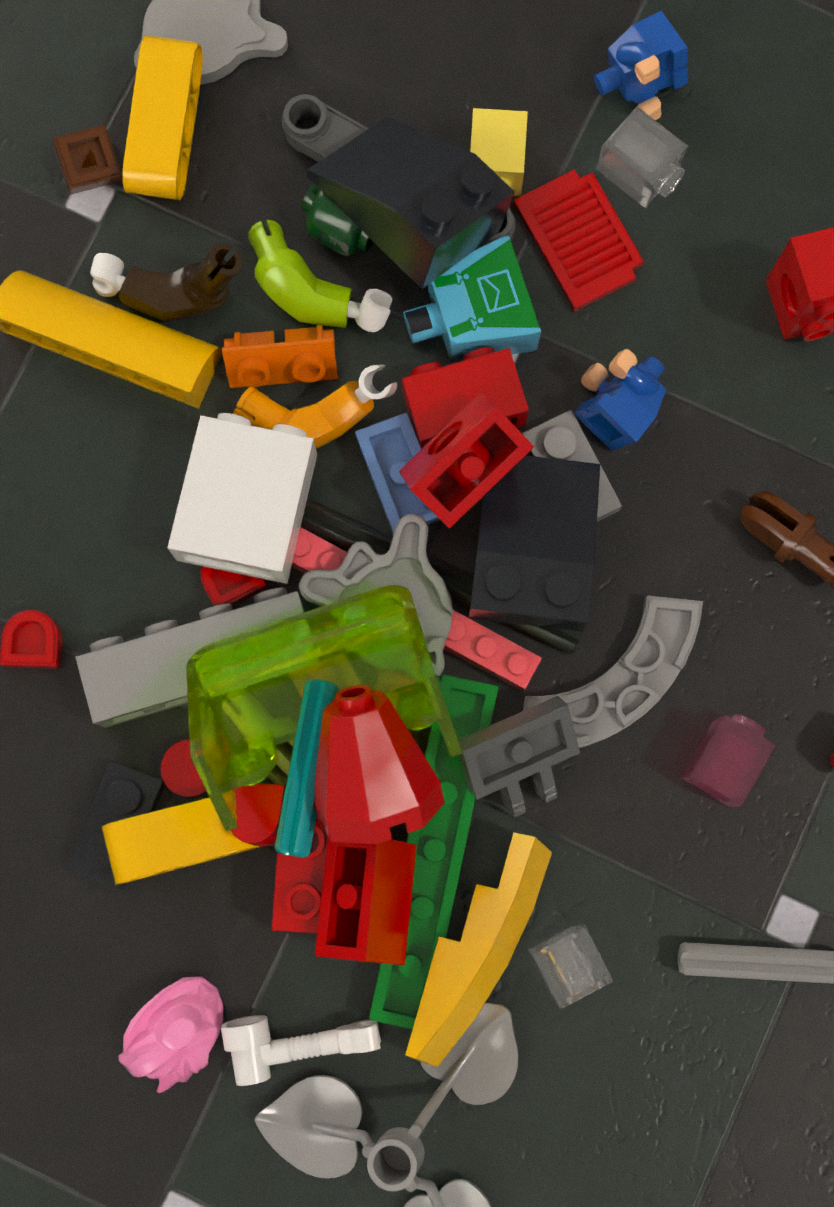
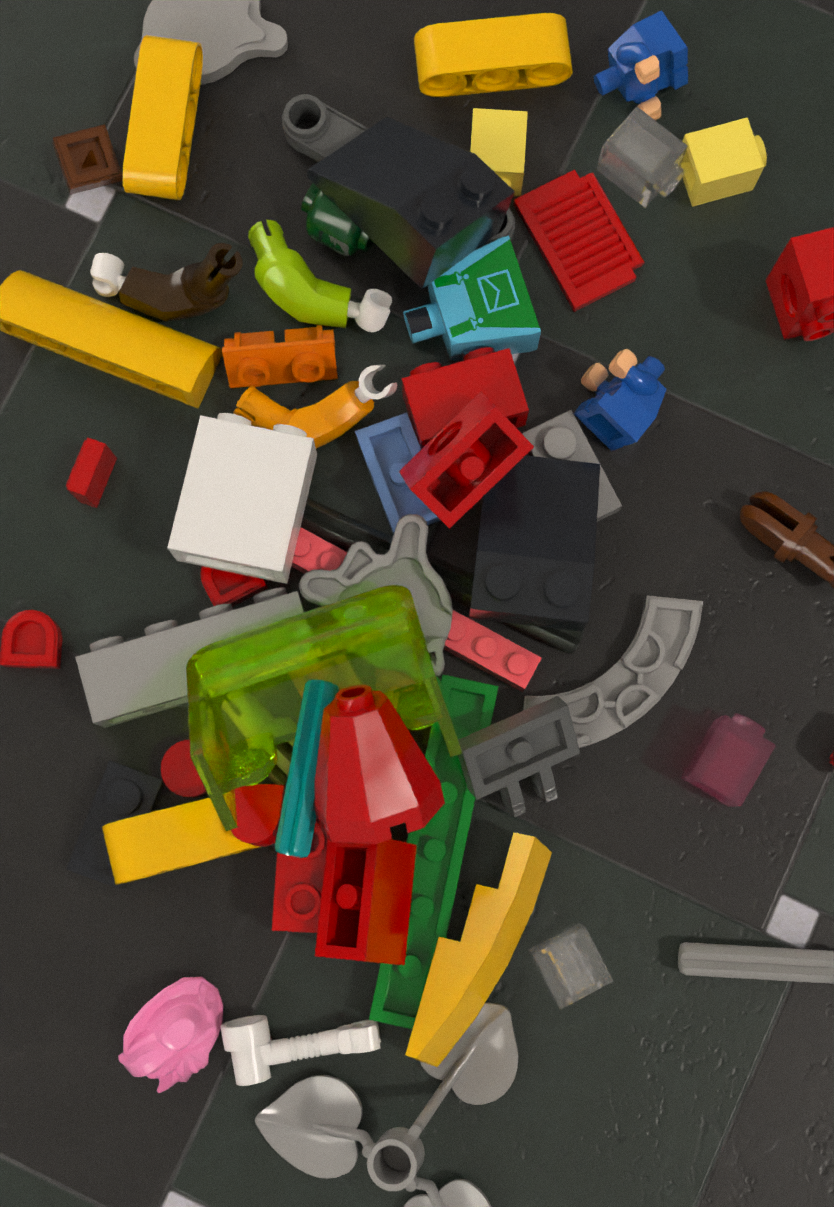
(91, 472): none -> red tile
(492, 55): none -> yellow beam
(722, 161): none -> light yellow brick

